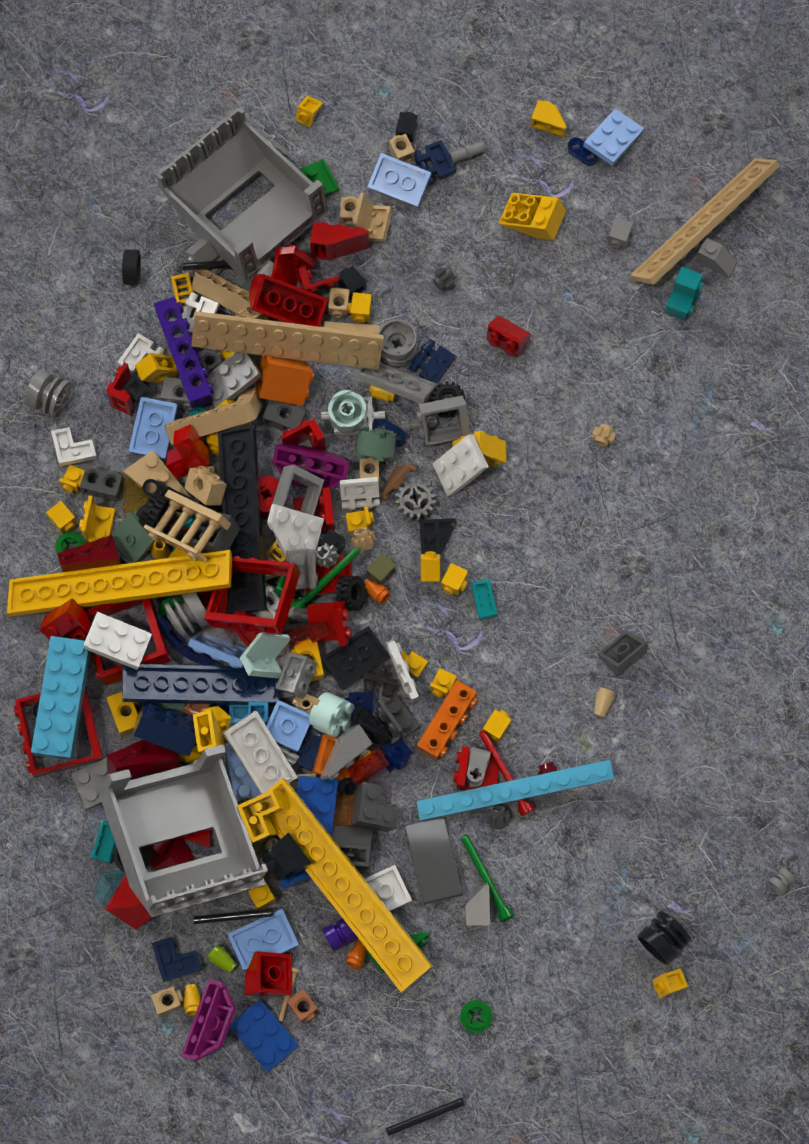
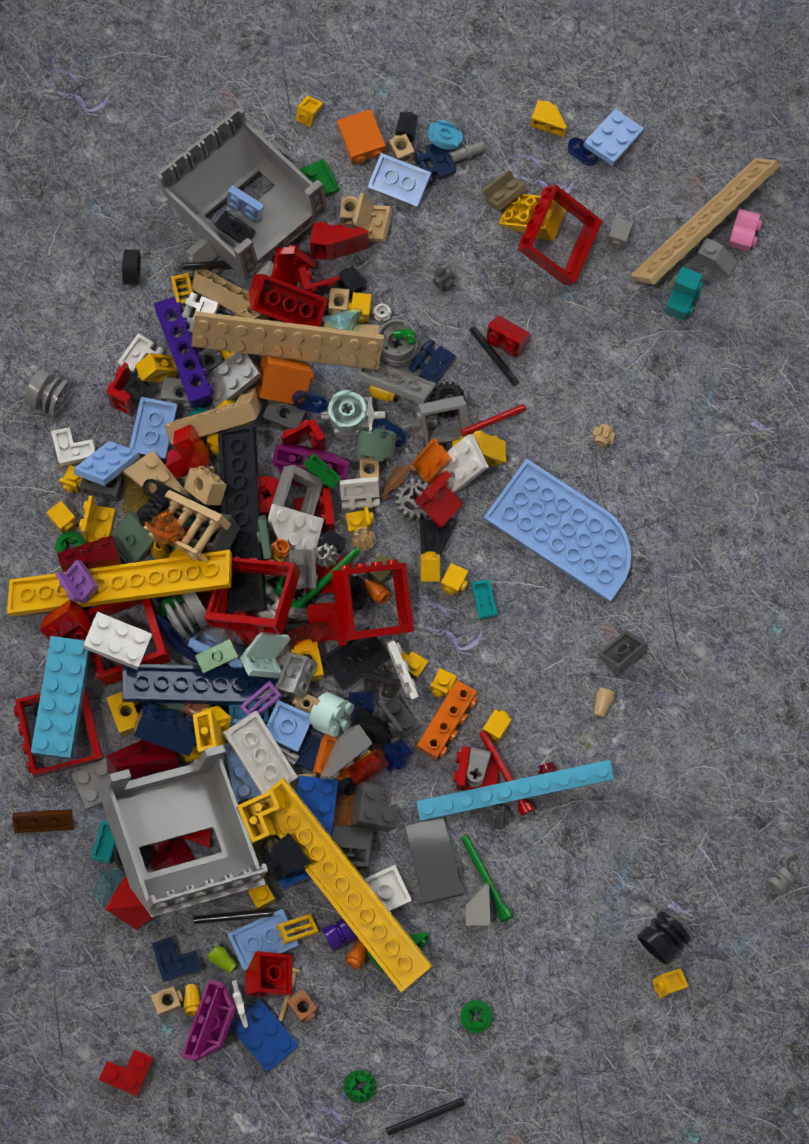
(43, 821): none -> reddish brown plate
(78, 582): none -> medium lavender bracket
(106, 463): none -> light blue plate
(130, 1078): none -> red brick
(165, 528): none -> clear orange plate
(217, 656): none -> plate
(234, 227): none -> black plate
(239, 1003): none -> white piece
(244, 203): none -> light blue plate
(264, 536): none -> sand green plate
(274, 691): none -> medium lavender tile
(283, 545): none -> orange plate
(283, 933): none -> yellow tile
(308, 405): none -> clear blue beam
(322, 470): none -> green plate
(344, 320): none -> clear light blue slope
(344, 601): none -> red window
(355, 1095): none -> green gear
(361, 137): none -> orange brick
(382, 308): none -> white plate
(409, 334): none -> green arm
(431, 461): none -> orange plate
(439, 500): none -> red bracket
(444, 135): none -> medium azure tile
(492, 420): none -> red bar
(494, 356): none -> black bar
(503, 190): none -> dark tan bracket
(563, 529): none -> light blue plate
(583, 243): none -> red window
(744, 230): none -> bright pink brick

